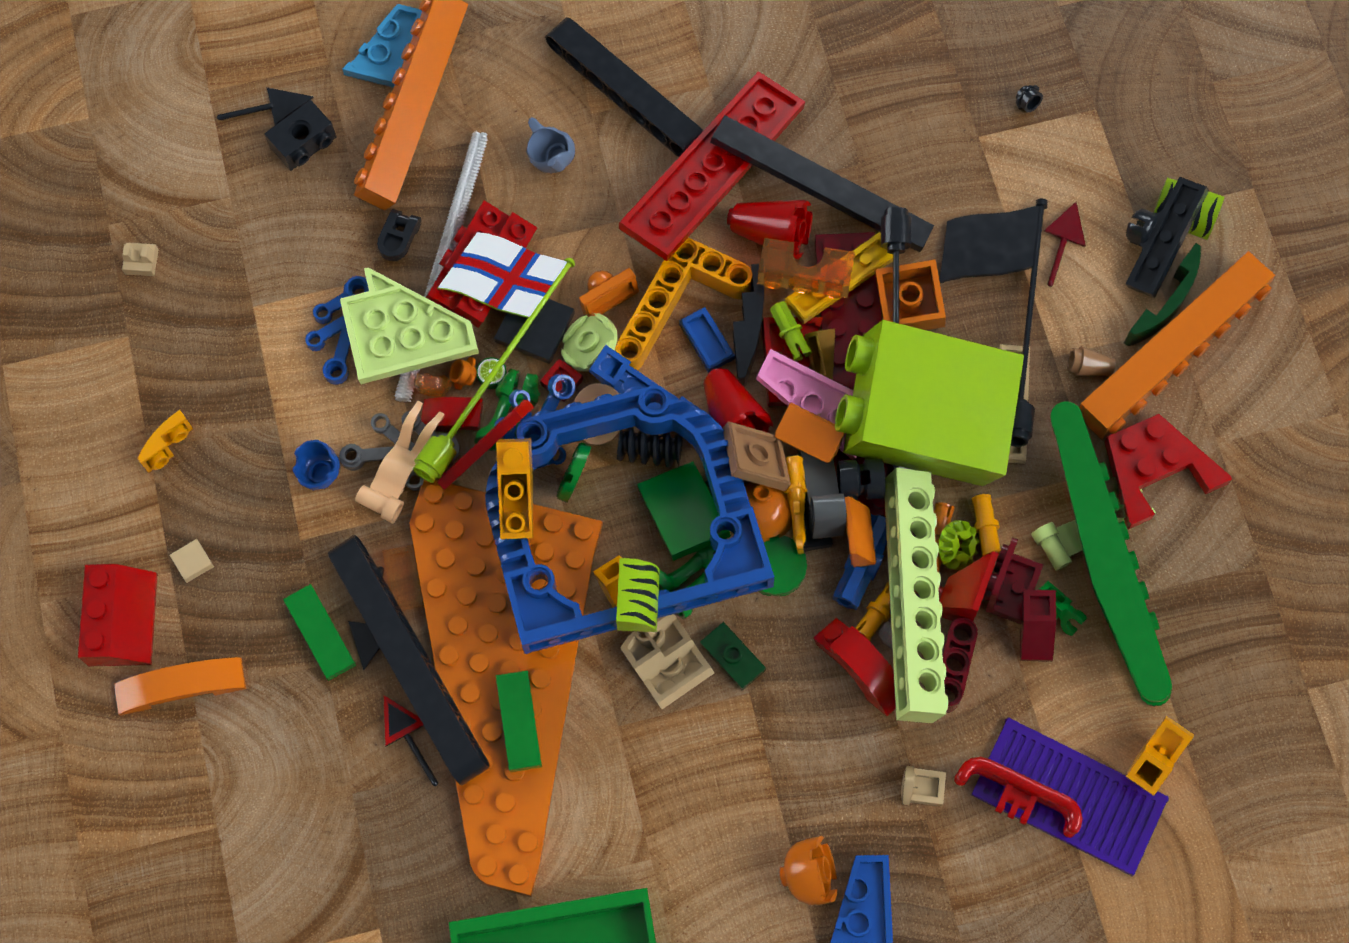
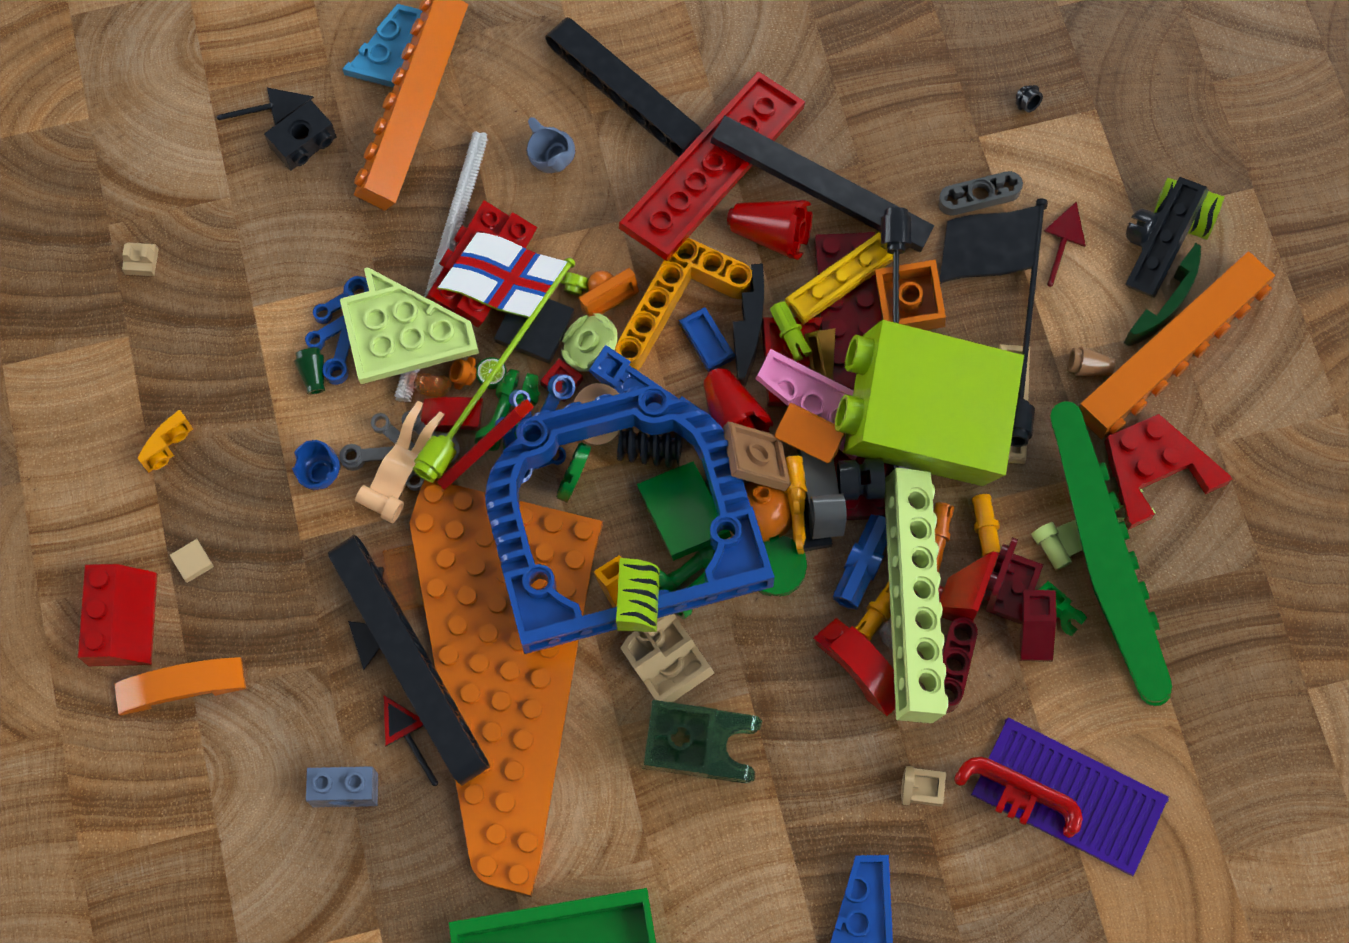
(310, 367): none -> dark green cone
(319, 632): green tile -> none
(342, 787): none -> sand blue brick
(394, 243): black plate -> none
(515, 488): light orange slope -> none
(518, 721): green tile -> none
(574, 283): none -> lime plate
(707, 739): none -> clear green brick
(732, 656): dark green plate -> none
(809, 872): orange cylinder -> none
(828, 277): clear orange arch -> none
(859, 533): orange slope -> none
(950, 544): lime gear -> none
(988, 182): none -> dark grey beam
(1159, 755): light orange brick -> none

